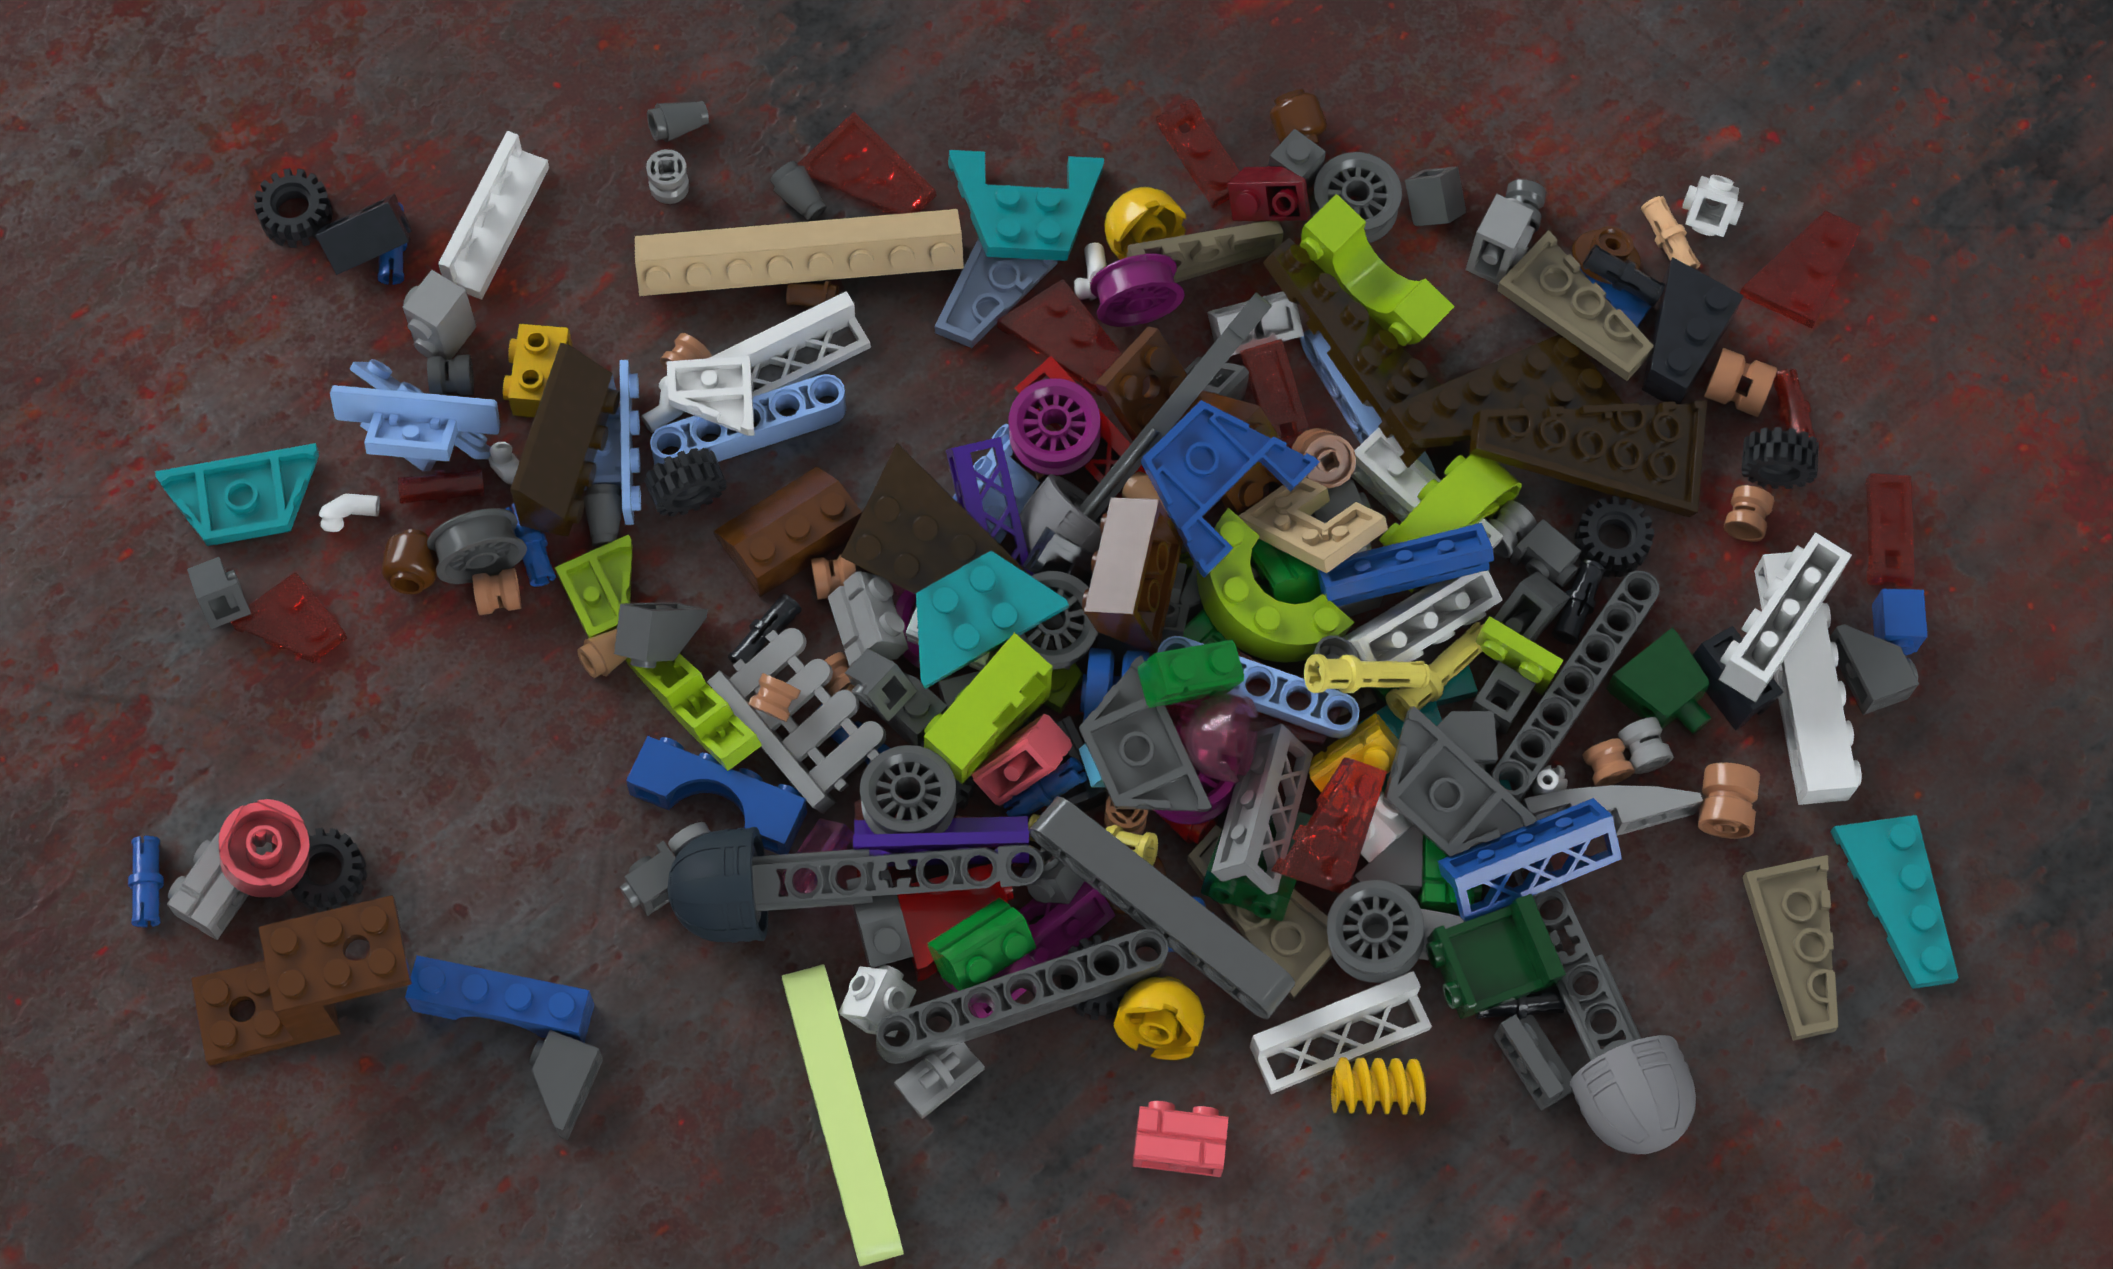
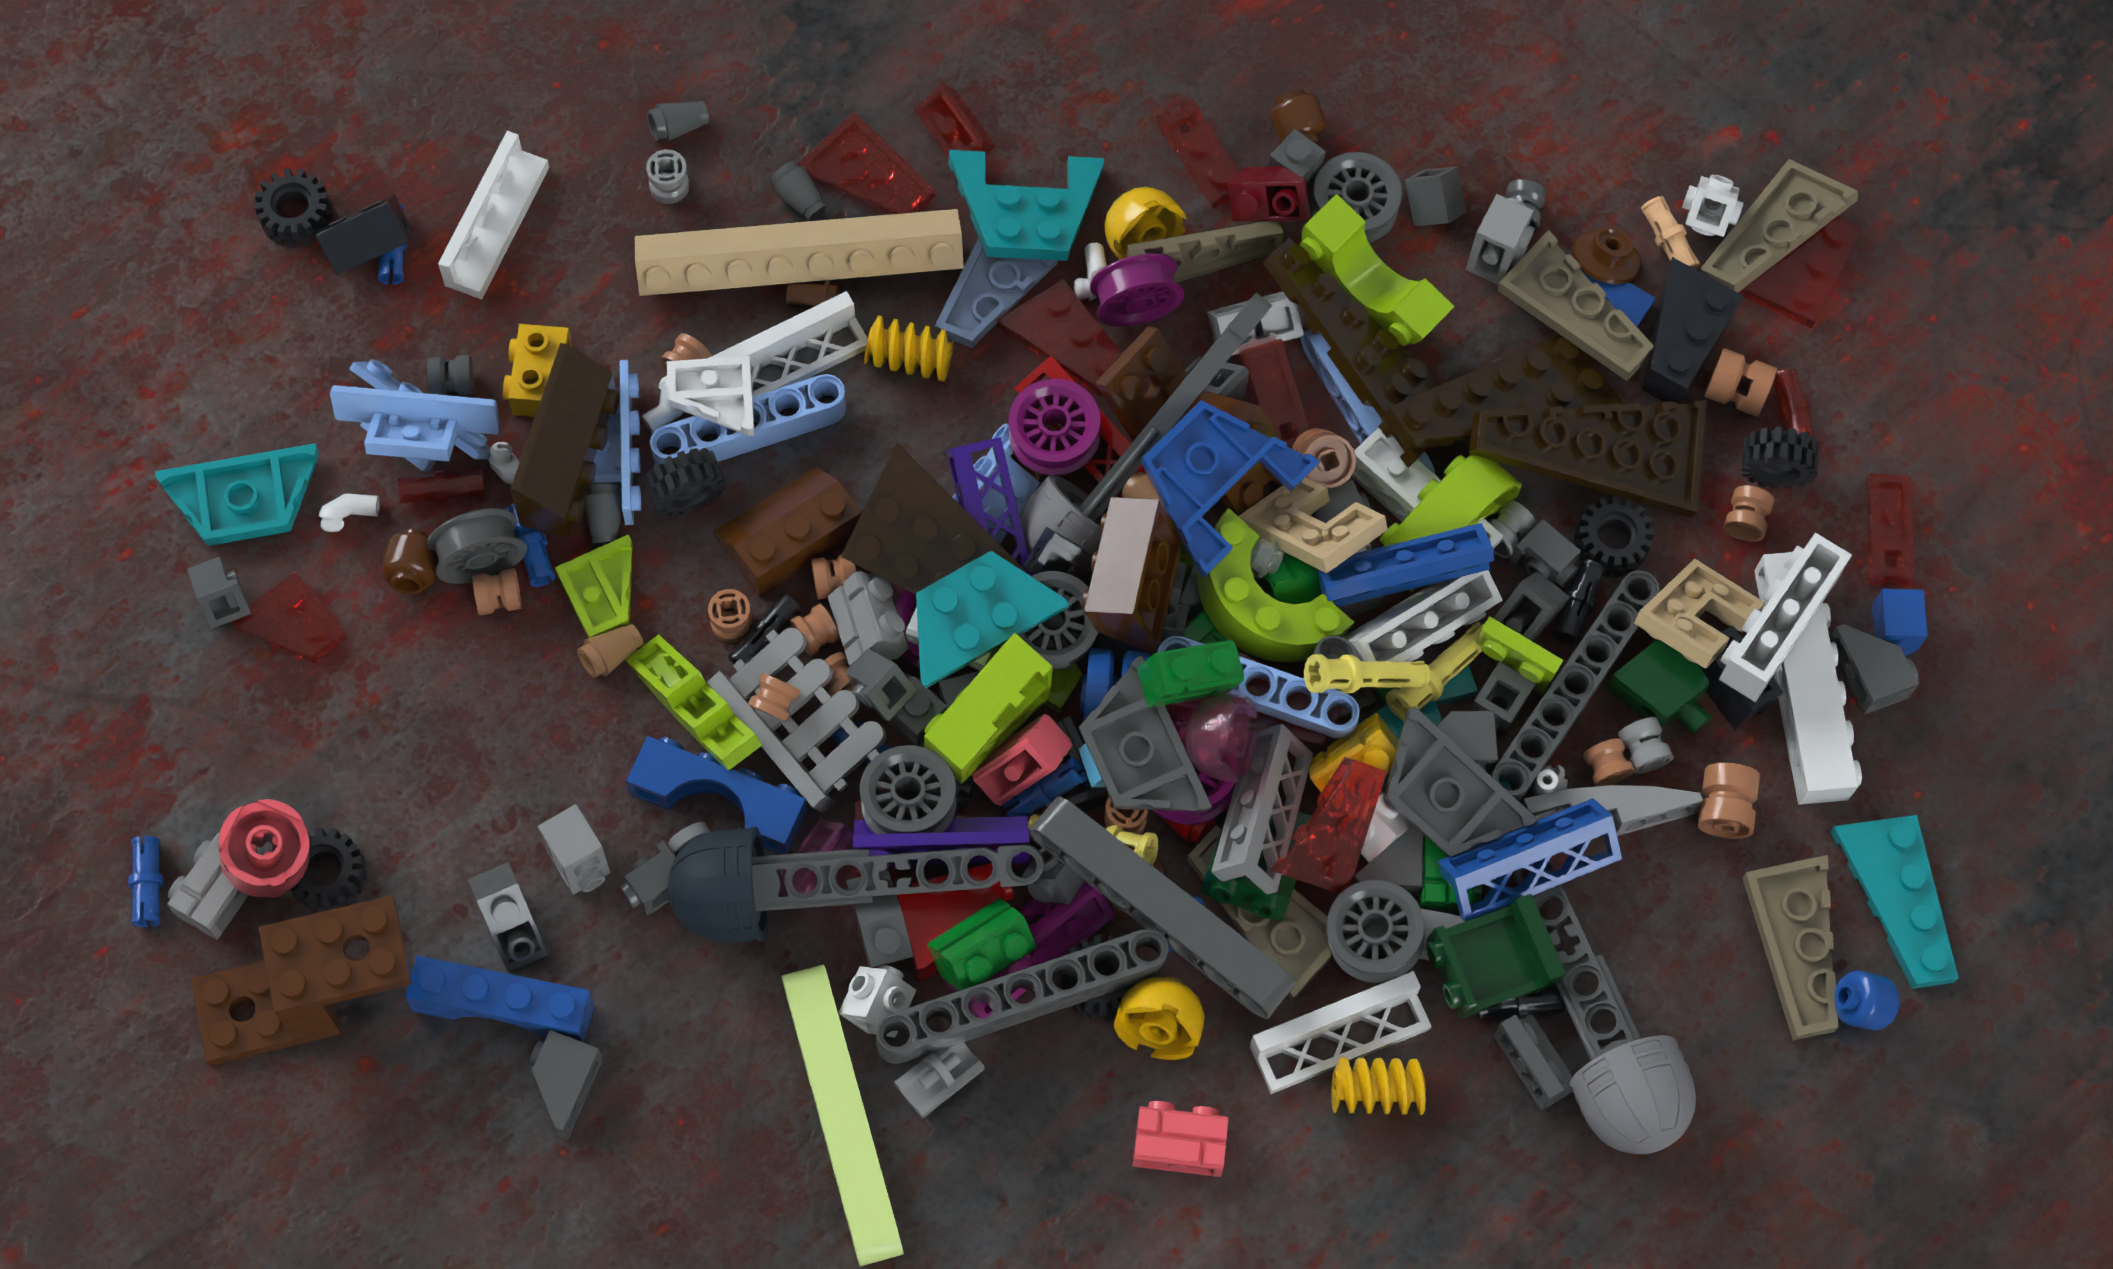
(438, 316): light grey brick -> none
(507, 917): none -> dark grey slope
(575, 850): none -> light grey brick
(655, 631): dark grey slope -> none
(733, 624): none -> nougat wheel
(817, 628): none -> nougat wheel
(909, 348): none -> yellow piece
(952, 122): none -> clear red slope
(1266, 557): none -> clear plate
(1623, 275): black pin -> none
(1676, 608): none -> tan plate
(1777, 222): none -> dark tan wing
(1866, 1000): none -> blue head

